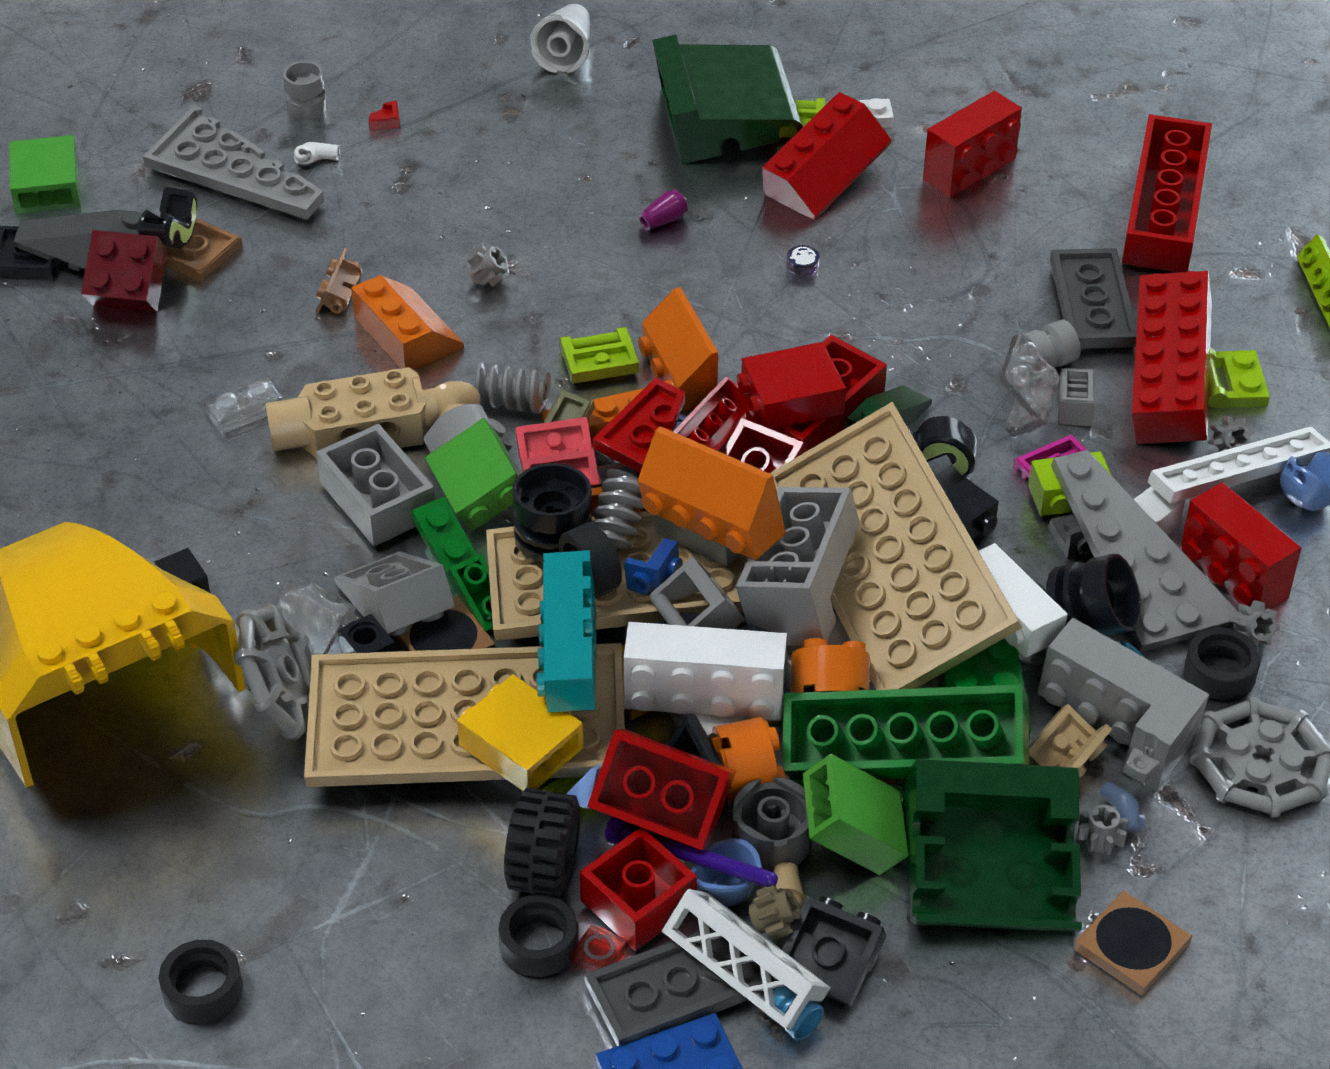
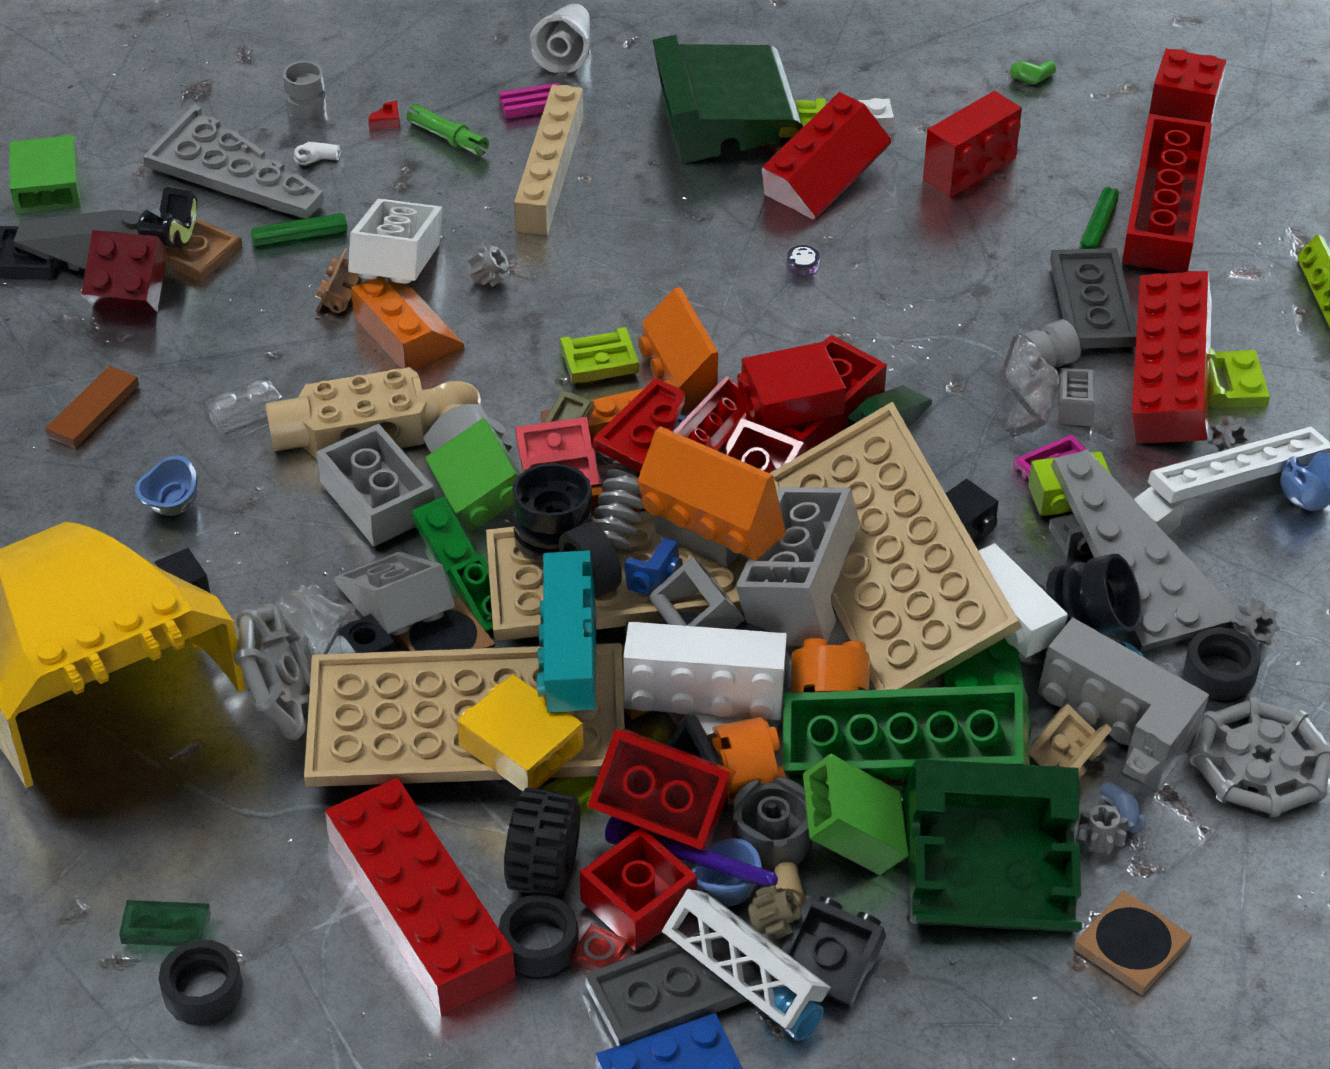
(92, 407): none -> dark orange tile
(164, 922): none -> clear green plate
(169, 486): none -> medium blue helmet
(299, 229): none -> green axle
(394, 240): none -> white brick
(420, 896): none -> red brick
(456, 134): none -> bright green pin
(511, 389): light grey piece -> none
(524, 101): none -> dark pink tile
(548, 160): none -> tan brick
(585, 786): light blue slope -> none
(664, 210): magenta cone -> none
(948, 437): black animal -> none
(1032, 73): none -> bright green arm
(1099, 219): none -> green axle
(1187, 85): none -> red brick
(1239, 548): red brick -> none

